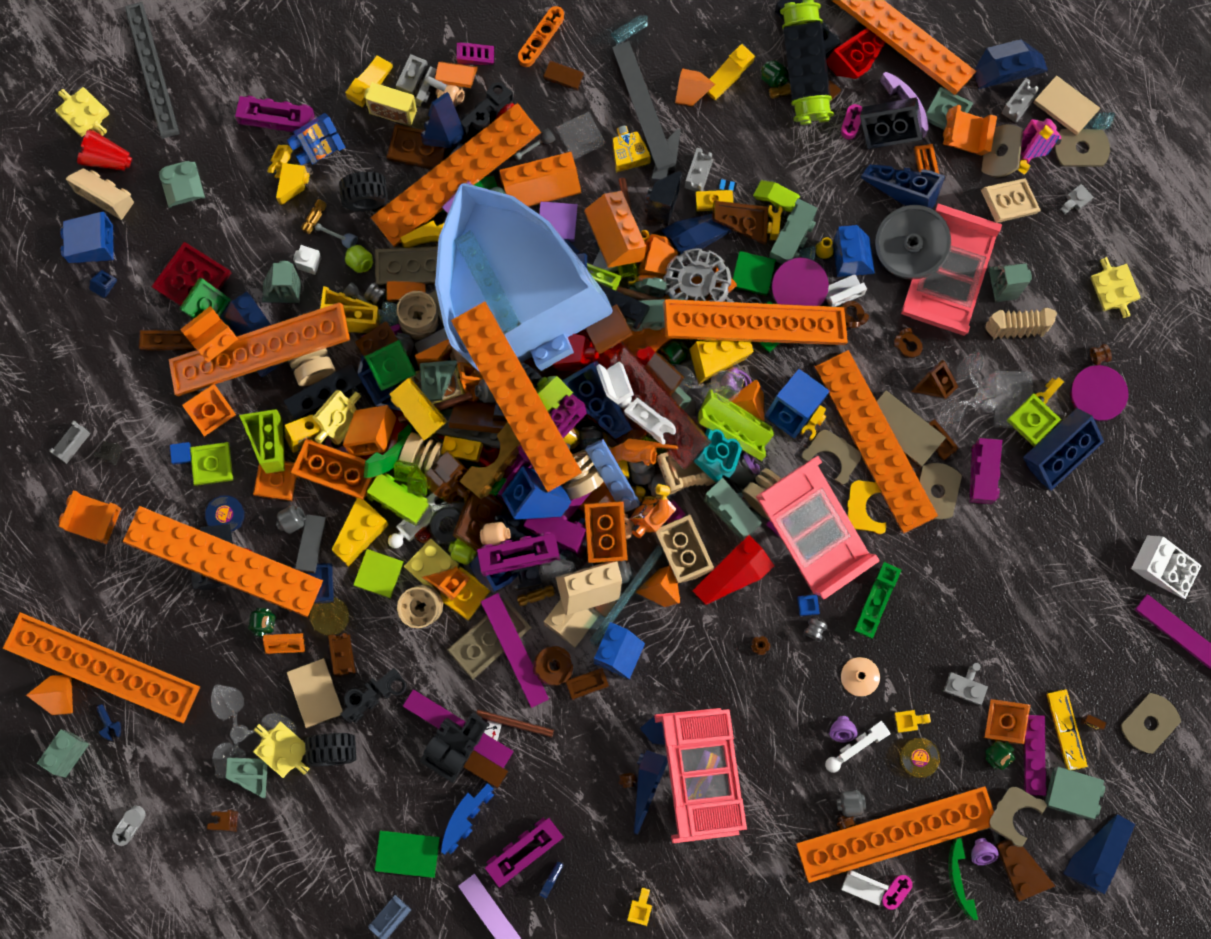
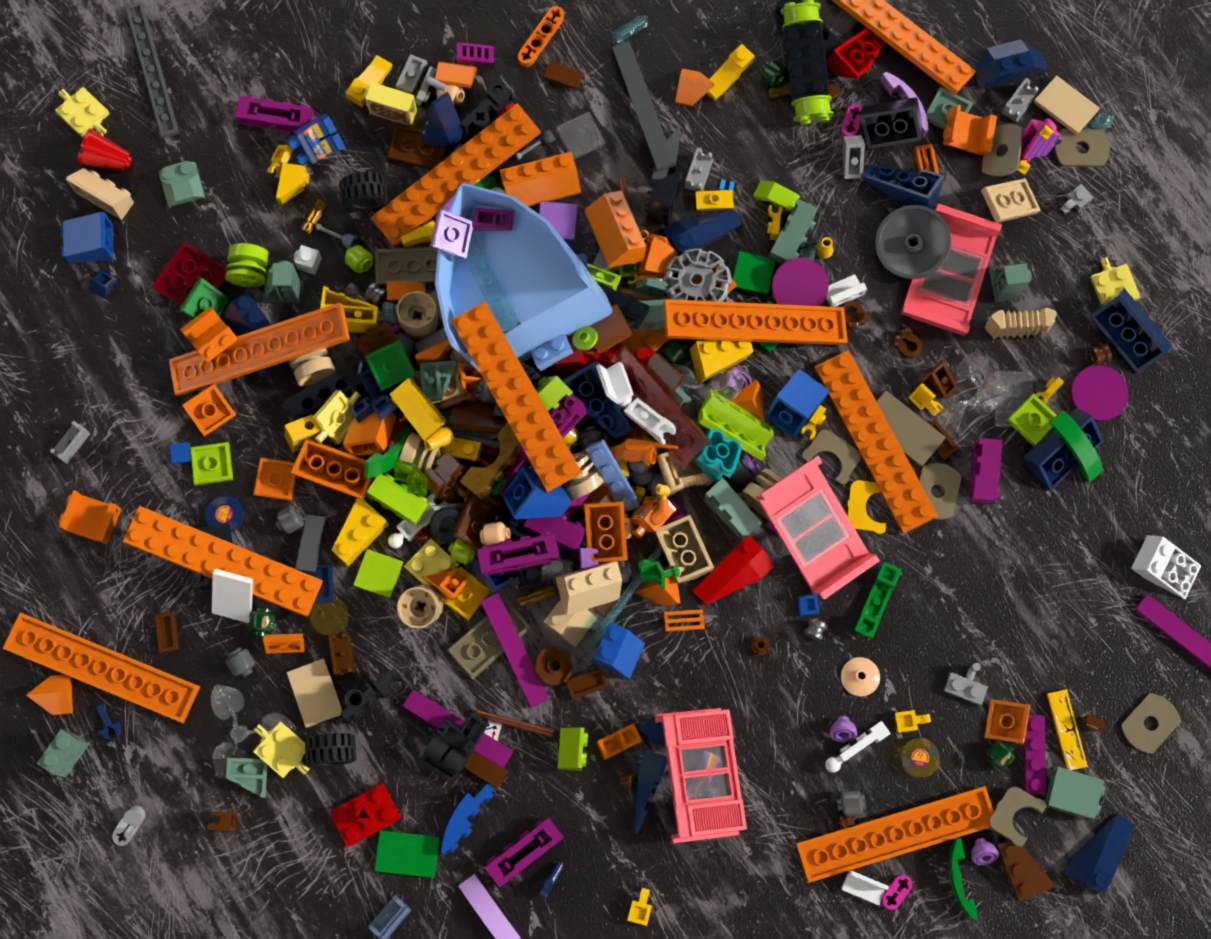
(164, 340): reddish brown tile -> none
(166, 632): none -> reddish brown tile
(232, 595): none -> white tile
(240, 662): none -> dark grey head
(246, 265): none -> lime wheel
(266, 438): lime wedge -> none
(365, 815): none -> red plate
(382, 407): none -> dark blue tile
(440, 438): none -> yellow cone
(451, 234): none -> tile
(479, 212): none -> magenta slope
(571, 749): none -> lime slope
(584, 557): none -> medium lavender tile
(585, 338): none -> lime piece
(619, 741): none -> orange slope
(629, 150): yellow torso -> none
(654, 571): none -> green piece
(684, 620): none -> orange tile
(742, 218): reddish brown wing -> none
(852, 252): blue slope -> none
(853, 156): none -> light grey slope
(923, 397): none -> yellow plate
(1079, 445): none -> green slope
(1131, 330): none -> dark blue slope

